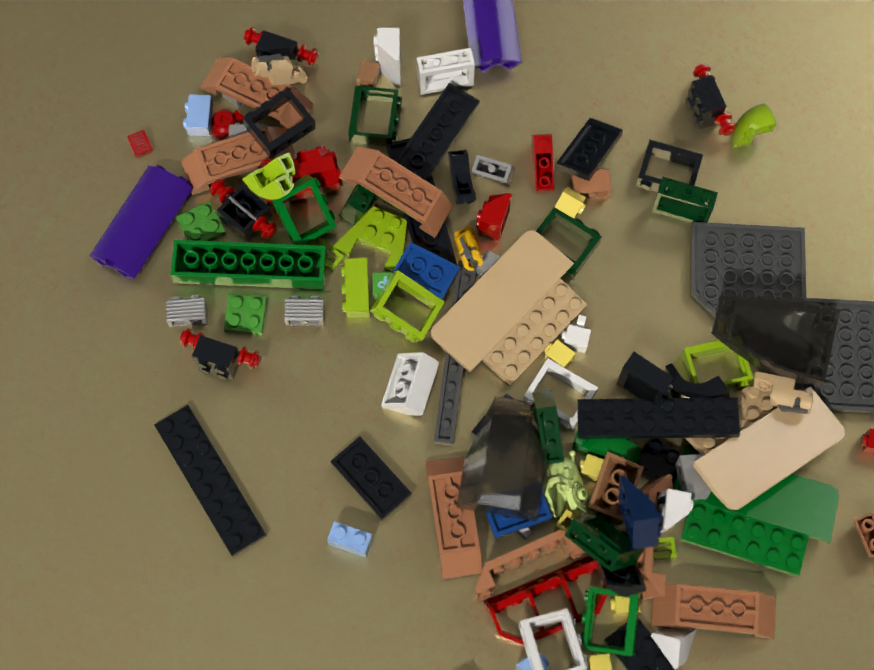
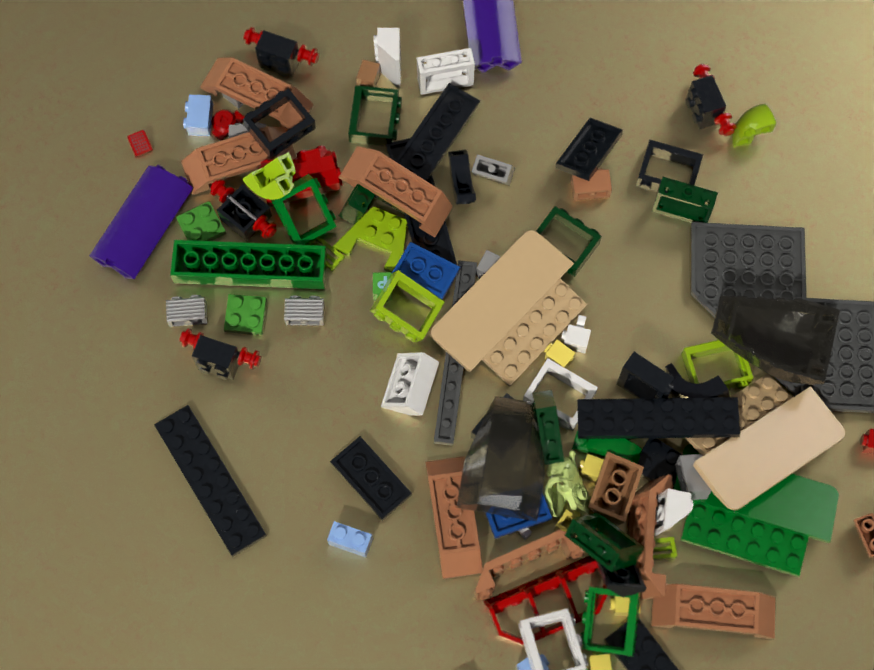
(278, 70): tan plate -> none
(356, 288): lime brick -> none
(468, 247): yellow plate -> none
(493, 216): red slope -> none
(543, 161): red slope -> none
(571, 202): light yellow brick -> none
(638, 515): dark blue slope -> none
(674, 644): white slope -> none
(784, 393): tan plate -> none

